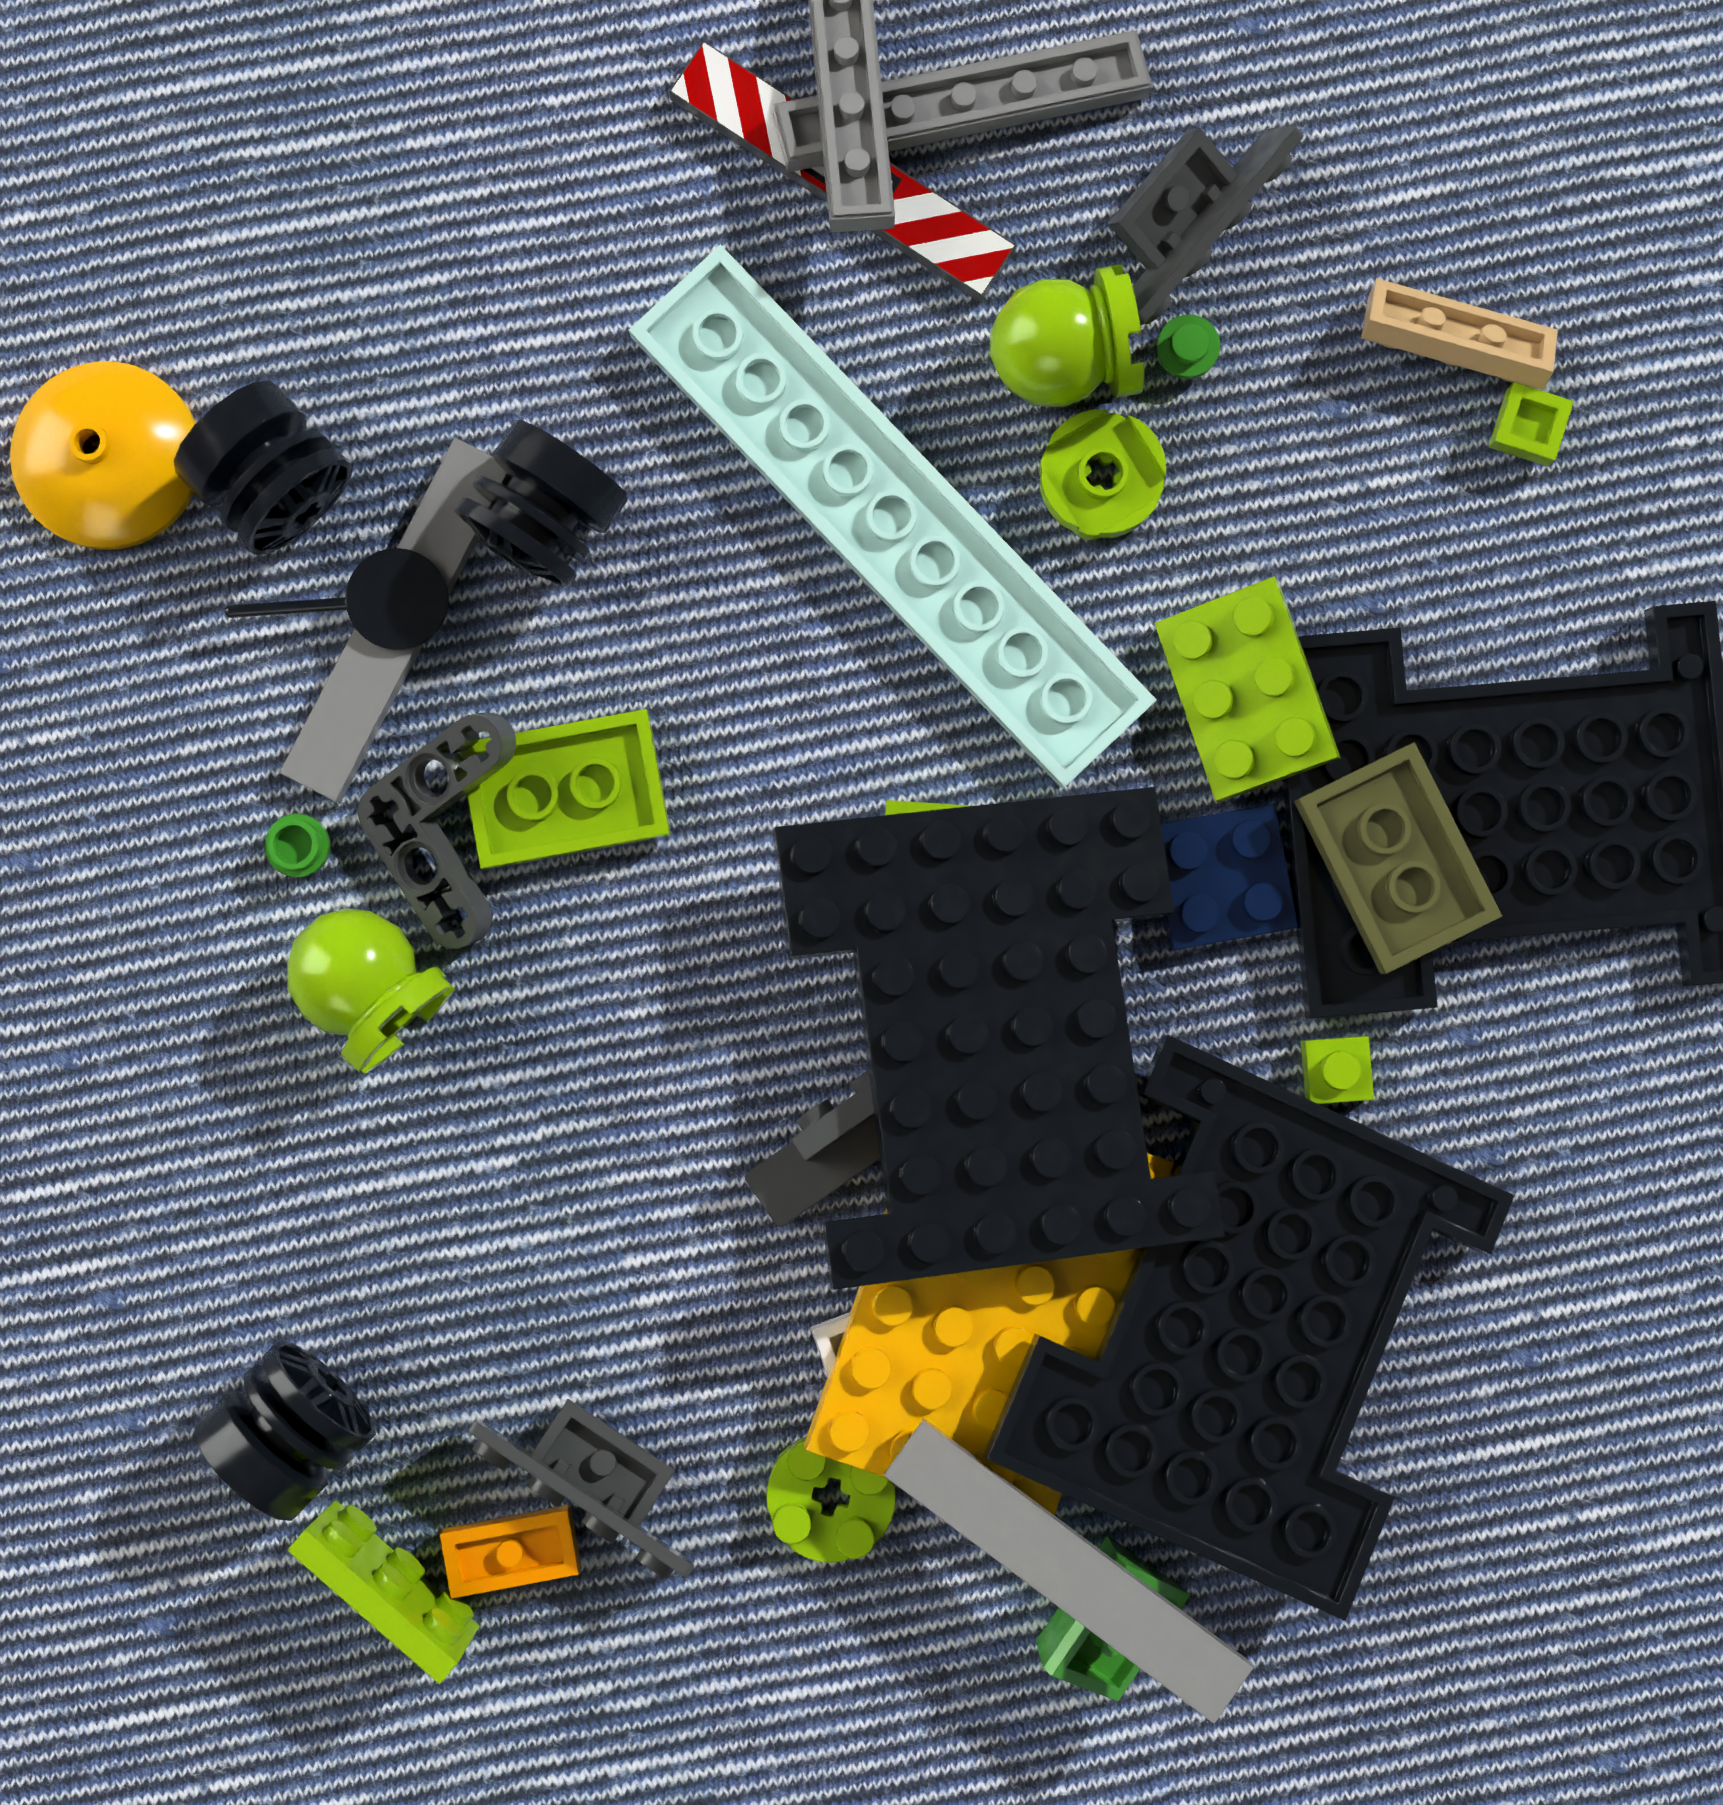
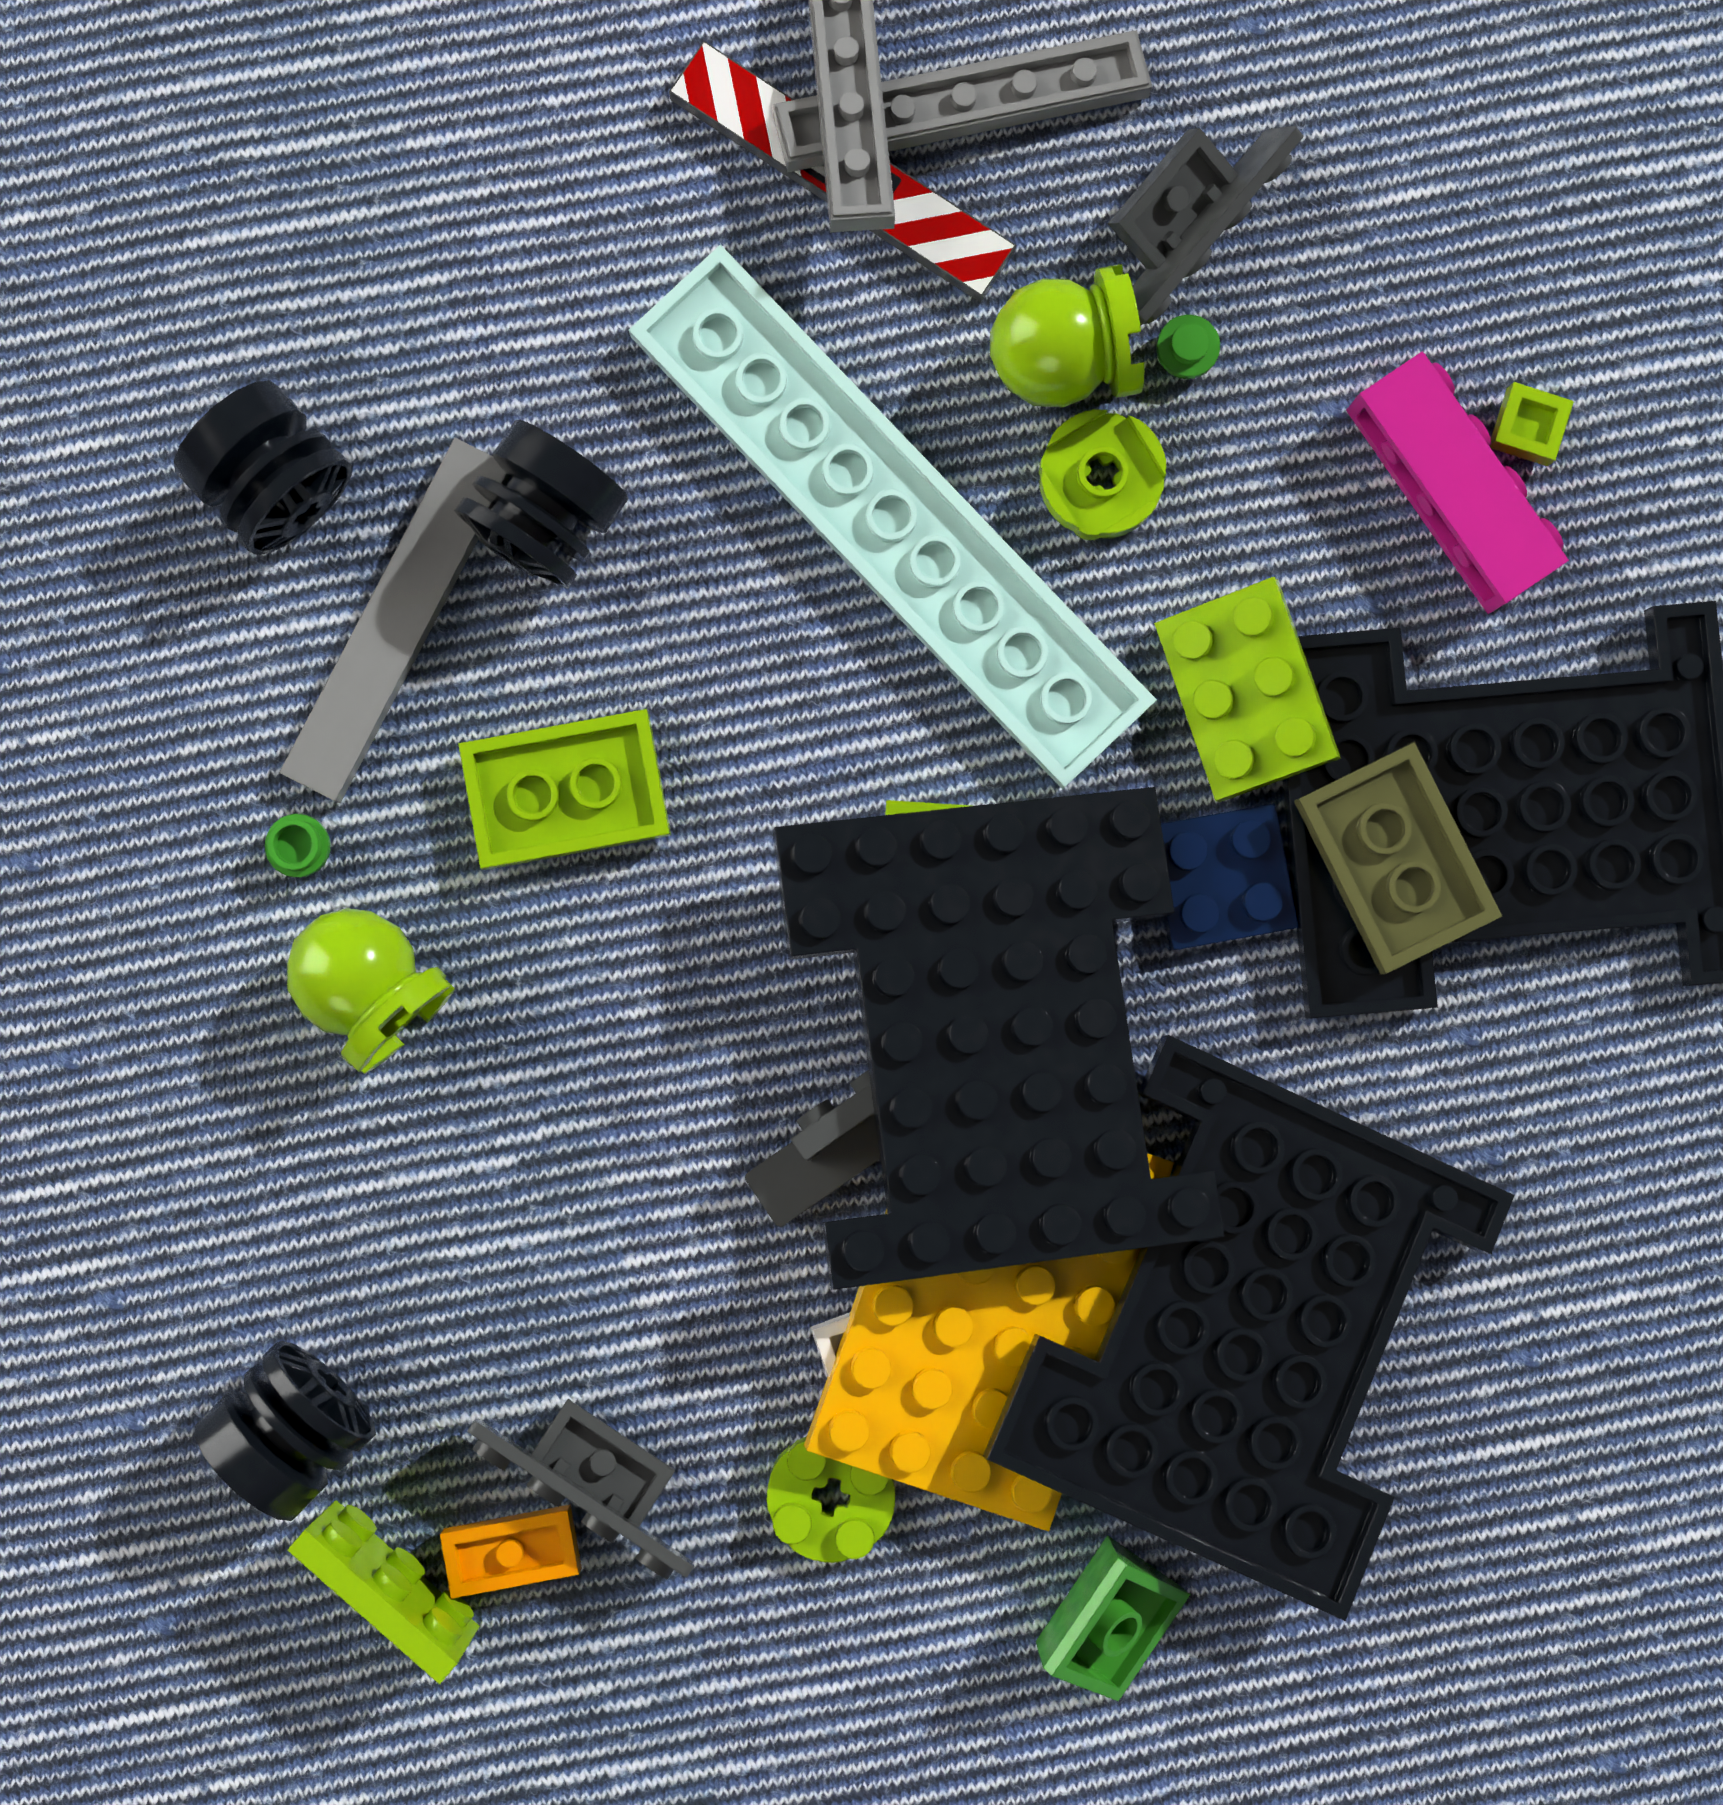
(124, 487): yellow dish -> none
(391, 599): black piece -> none
(418, 811): dark grey beam -> none
(1069, 1571): light grey tile -> none
(1337, 1069): lime plate -> none
(1457, 482): none -> dark pink brick
(1460, 334): tan plate -> none

